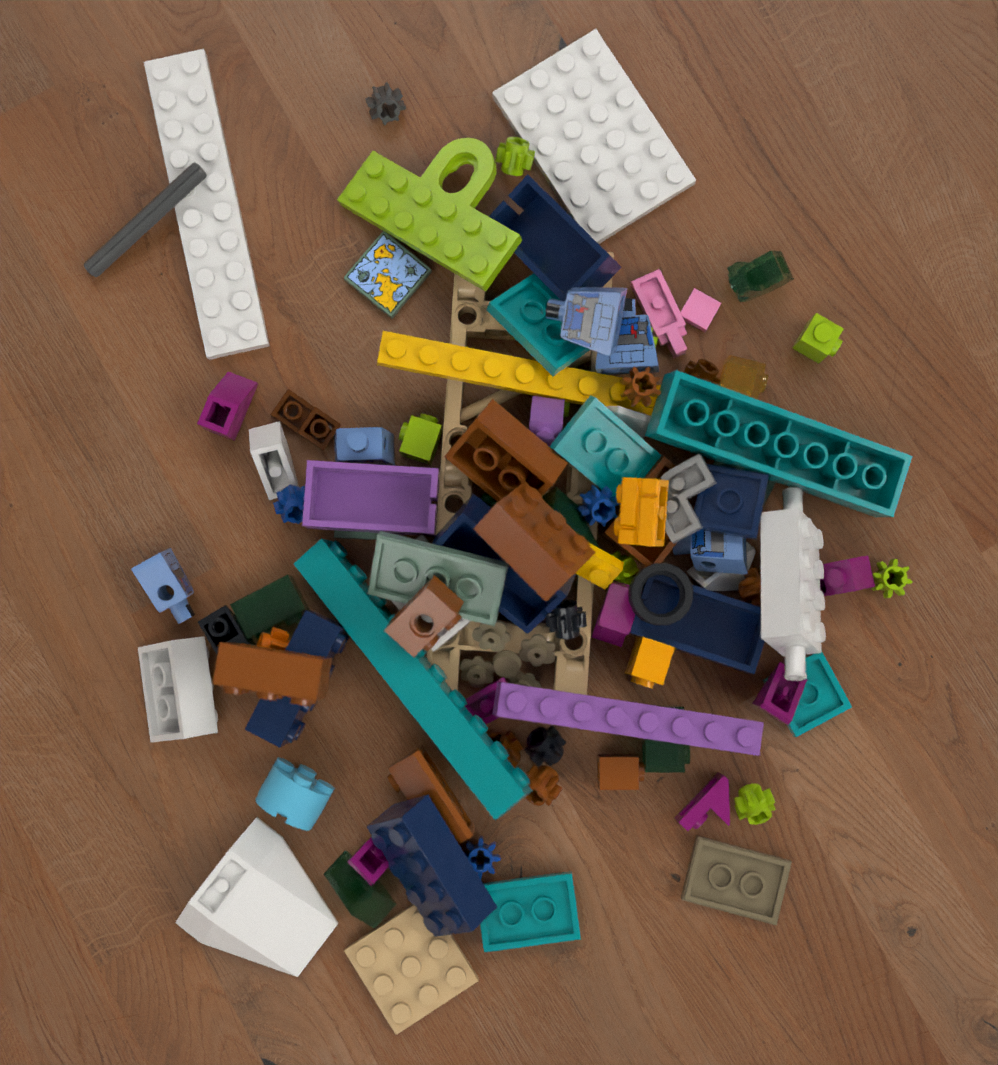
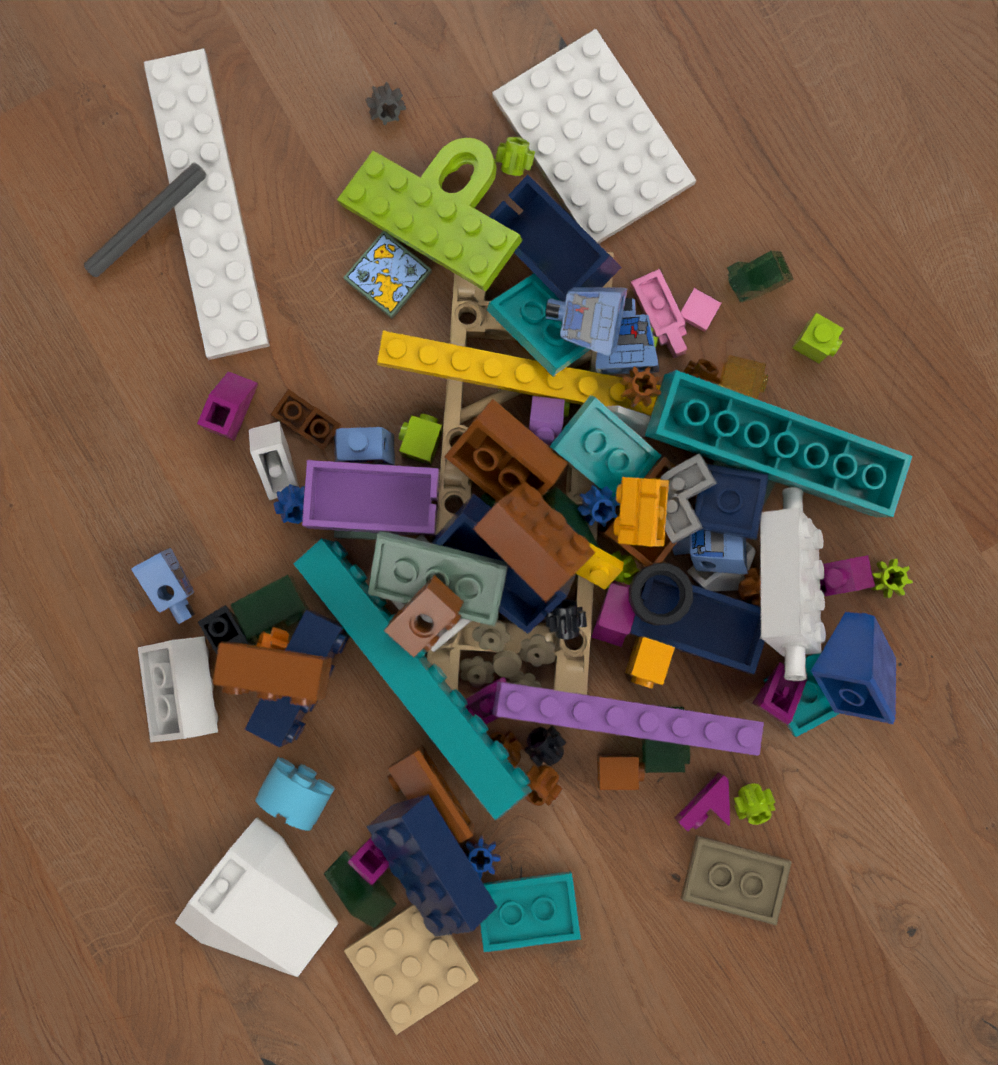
(858, 670): none -> blue slope

